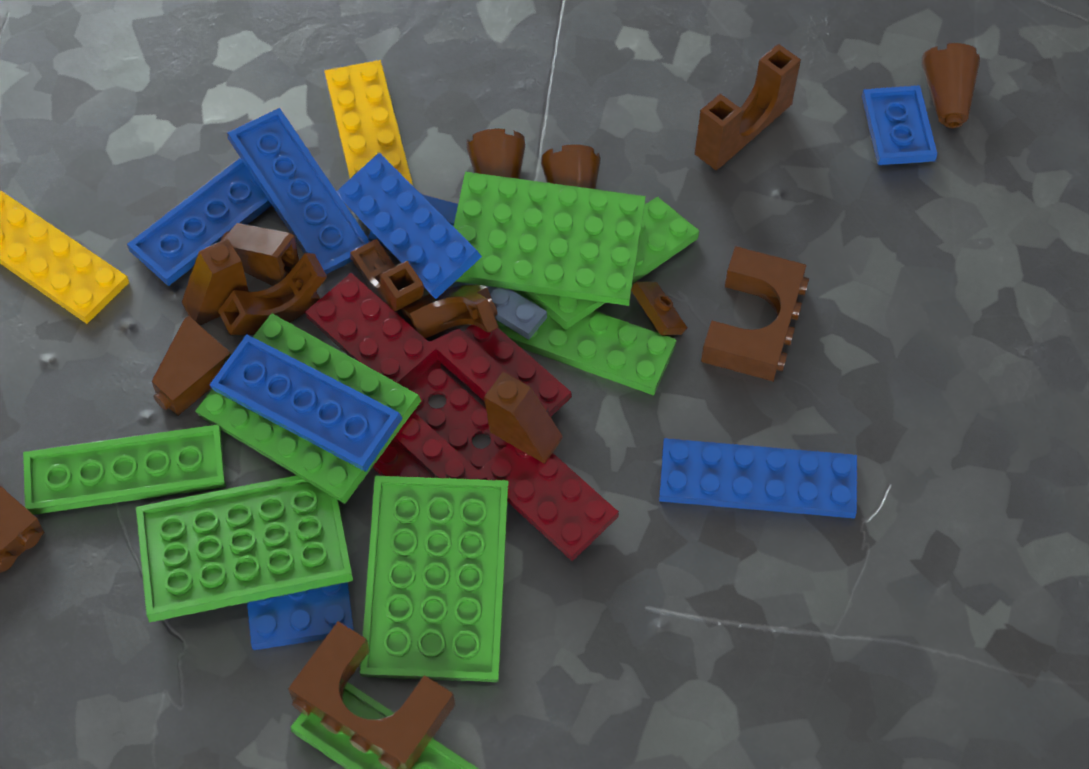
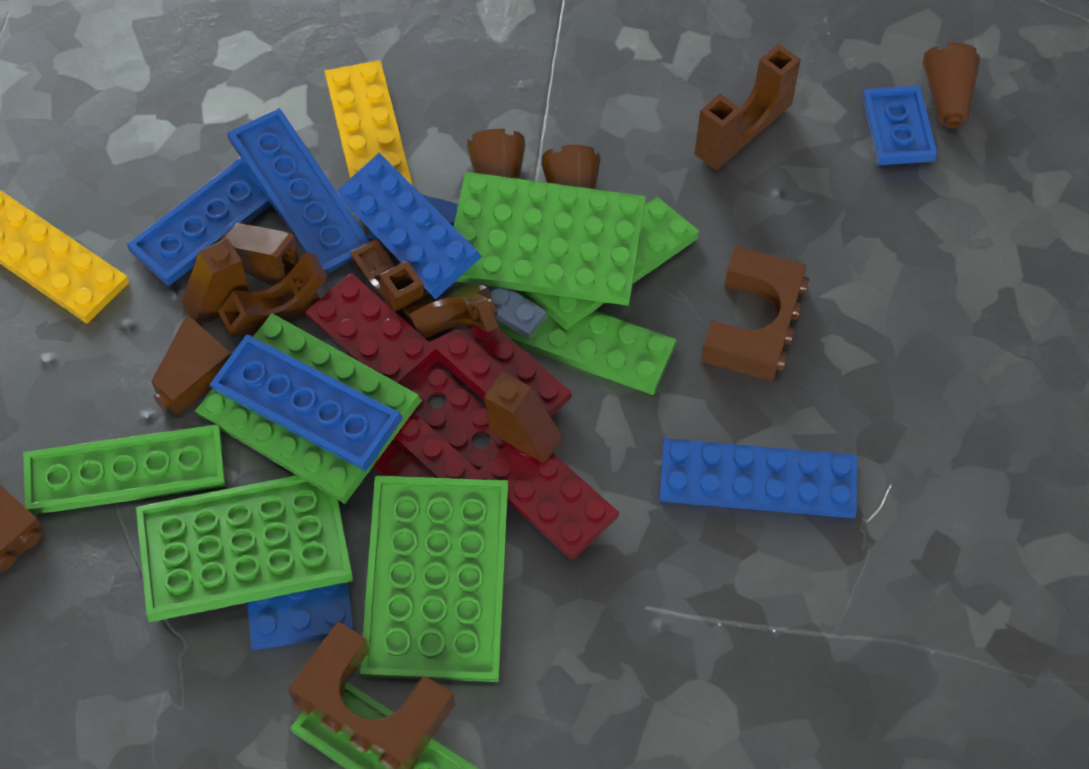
(659, 308): reddish brown plate -> none

